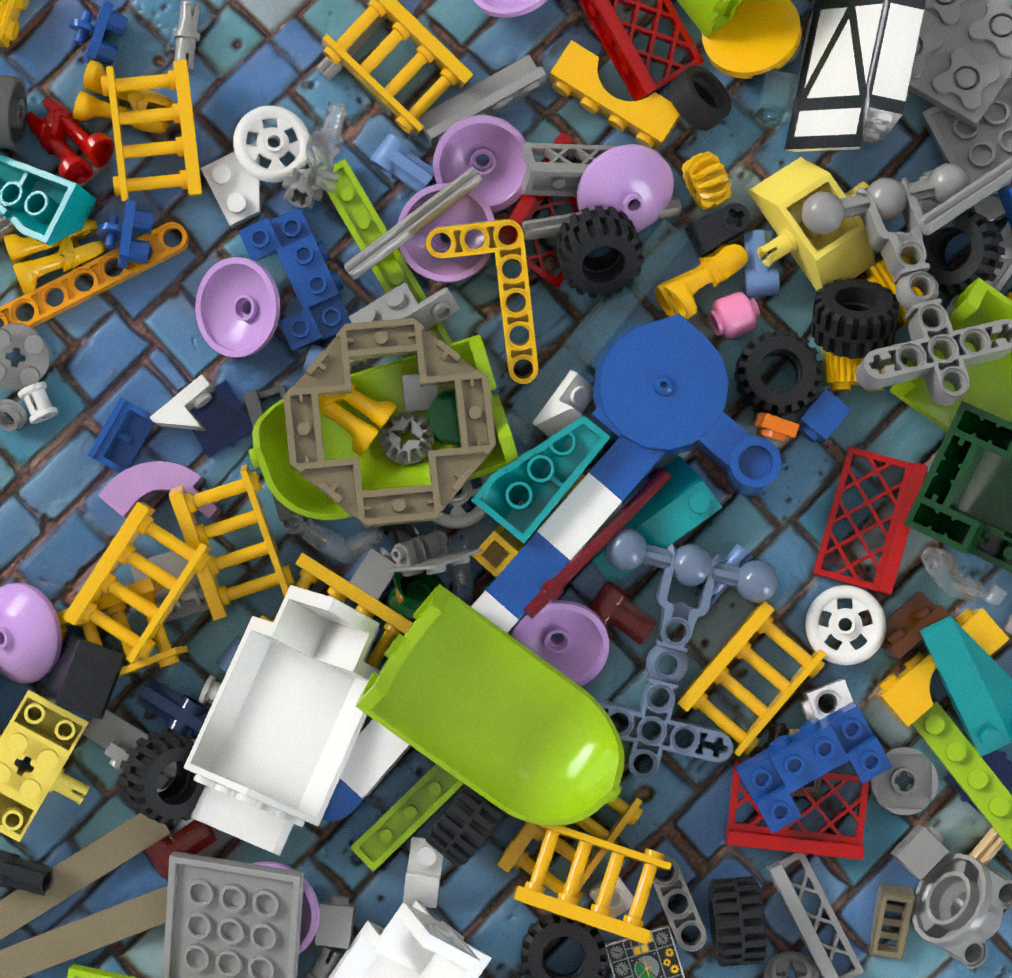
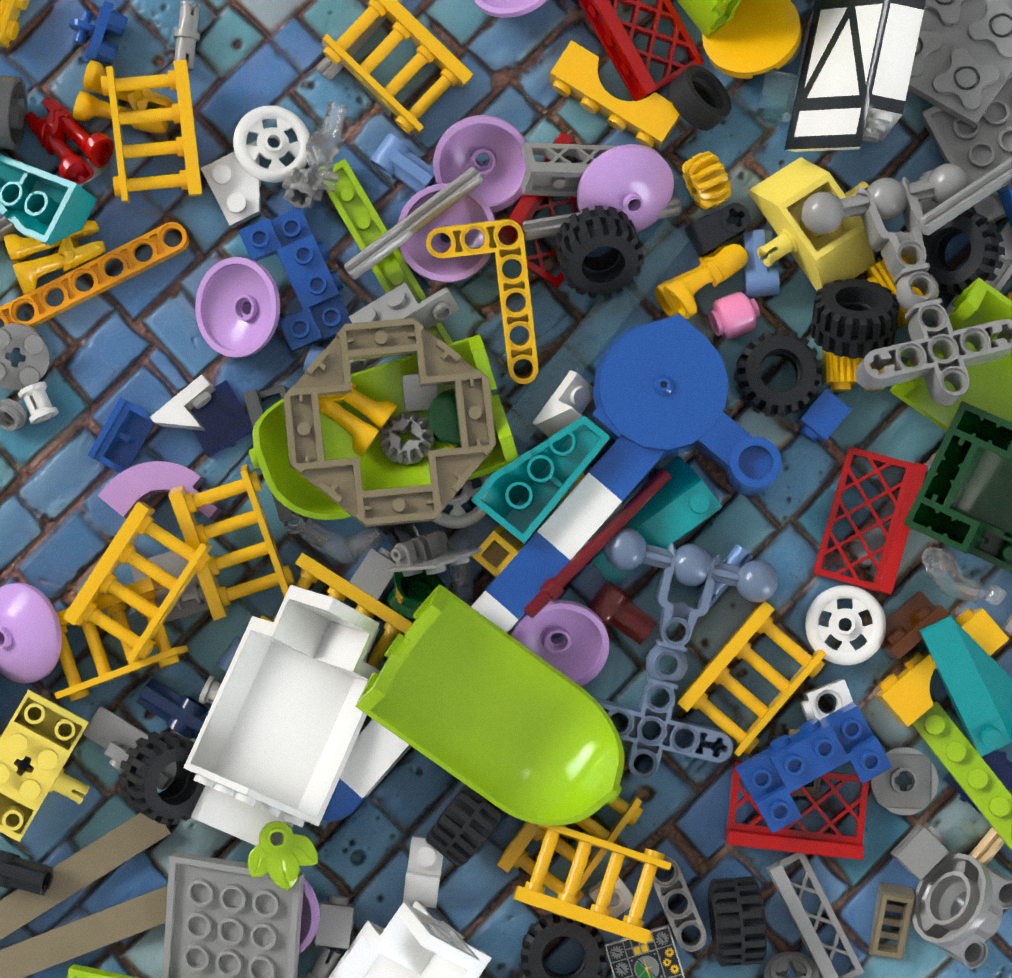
(84, 676): black slope -> none
(130, 249): blue hips -> none
(188, 840): clear red piece -> none
(281, 860): none -> lime plate
(405, 816): lime plate -> none
(484, 97): light grey fence -> none
(774, 427): orange plate -> none

